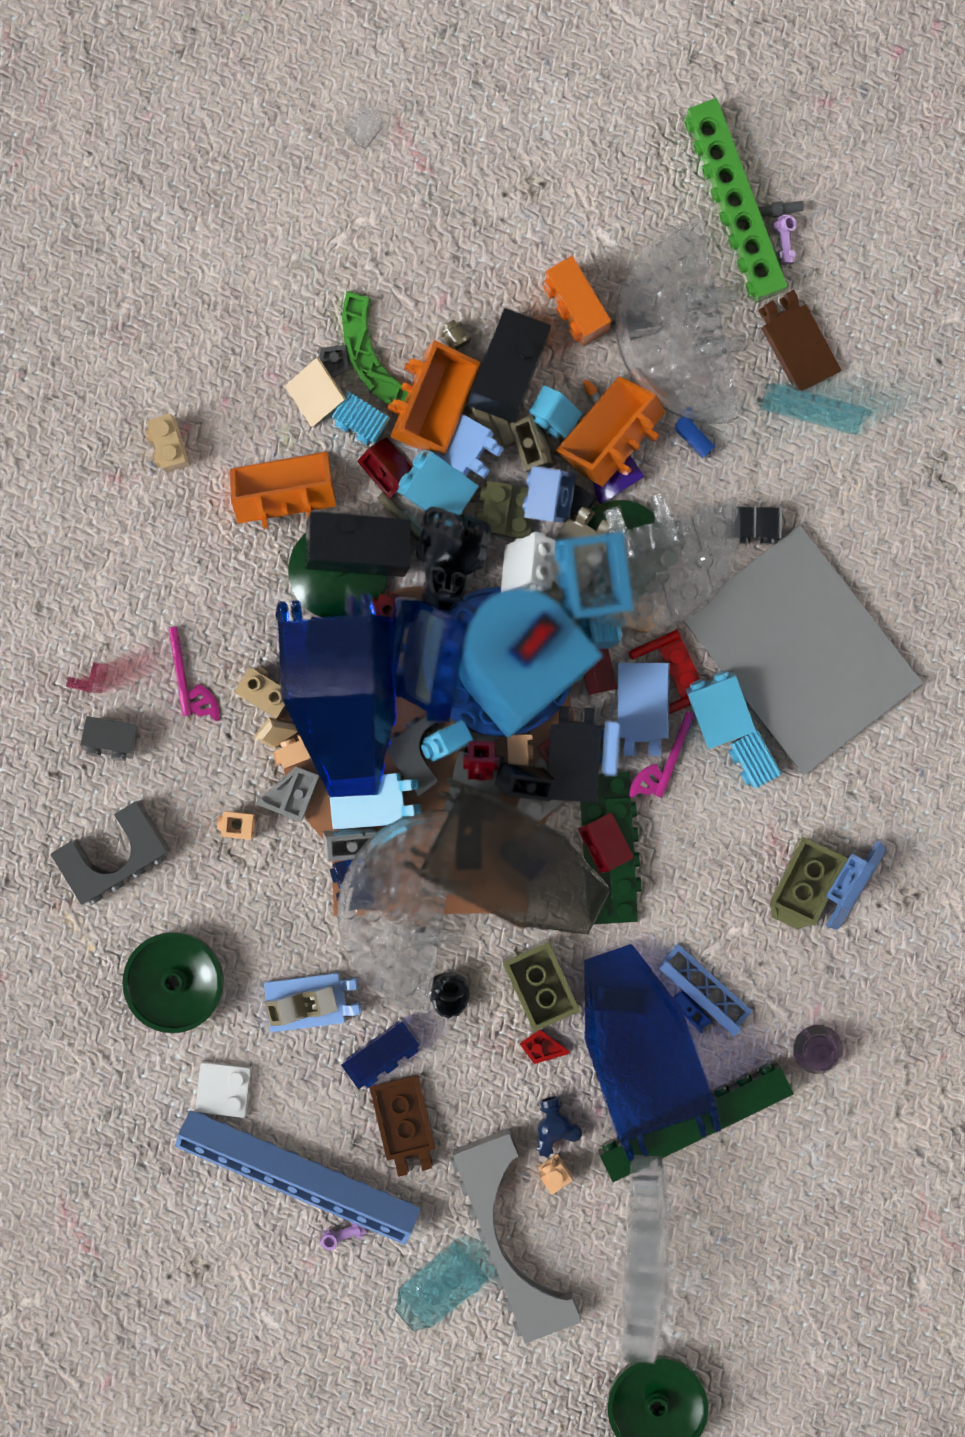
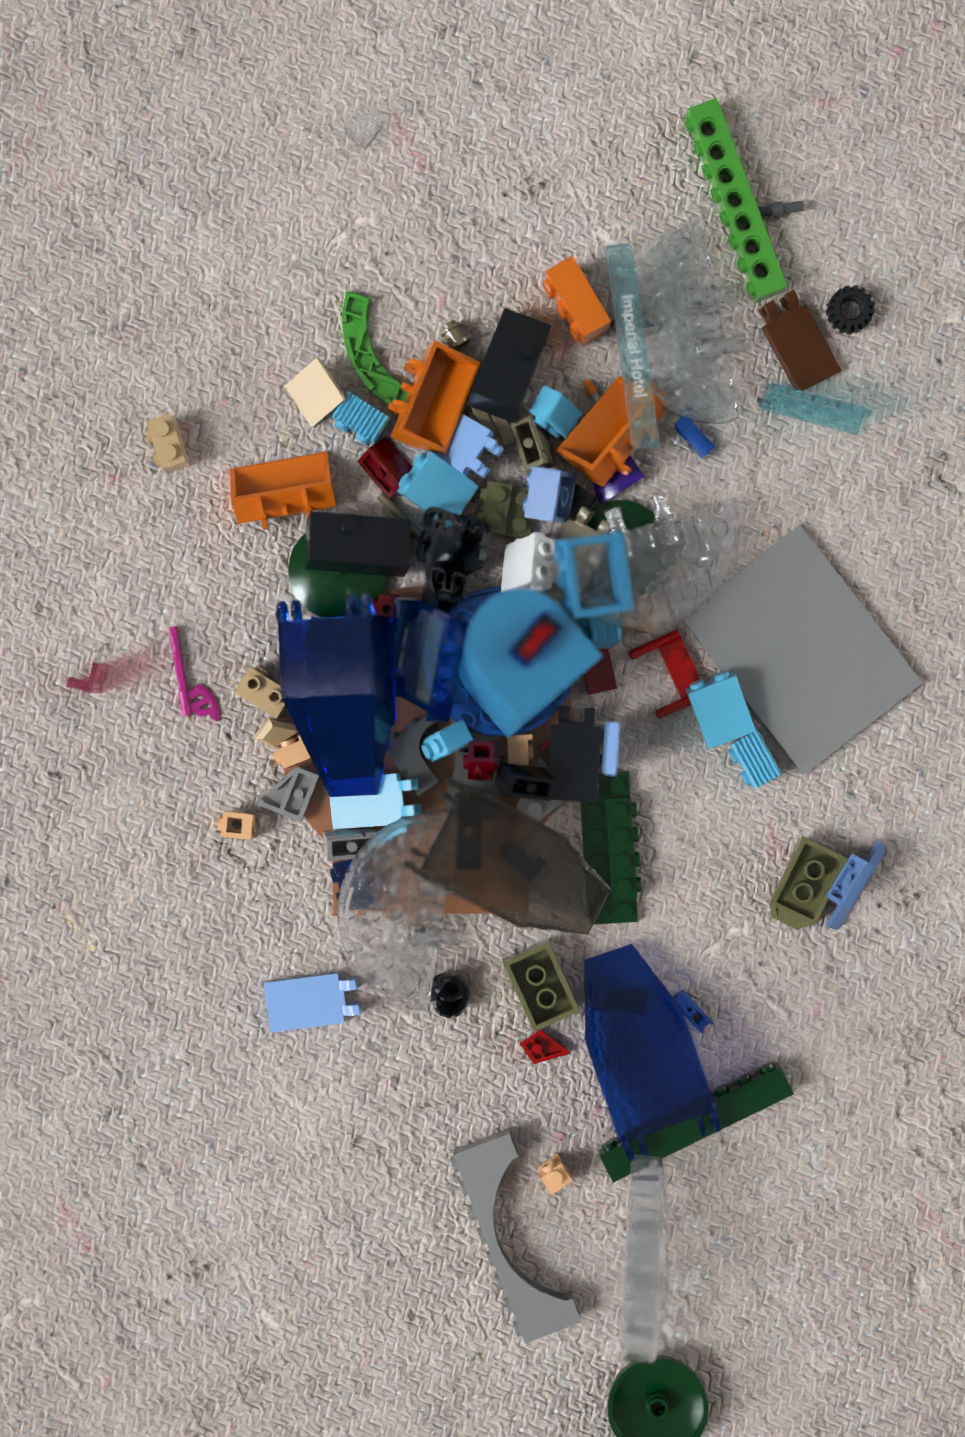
(89, 881): dark grey arch -> none
(109, 738): dark grey brick -> none
(173, 982): dark green dish -> none
(223, 1089): white plate -> none
(297, 1177): medium blue brick -> none
(301, 1005): dark tan brick -> none
(331, 1237): lavender bar -> none
(335, 360): dark grey piece -> none
(381, 1054): clear blue brick -> none
(403, 1122): reddish brown tile -> none
(438, 1287): clear light blue slope -> none
(554, 1126): dark blue animal -> none
(605, 843): dark red panel -> none
(632, 346): none -> clear light blue tile
(643, 705): light blue tile -> none
(658, 789): dark pink piece -> none
(703, 1000): medium blue fence -> none
(760, 524): black brick -> none
(783, 227): lavender bar -> none
(818, 1049): clear purple cone -> none
(850, 294): none -> black tyre

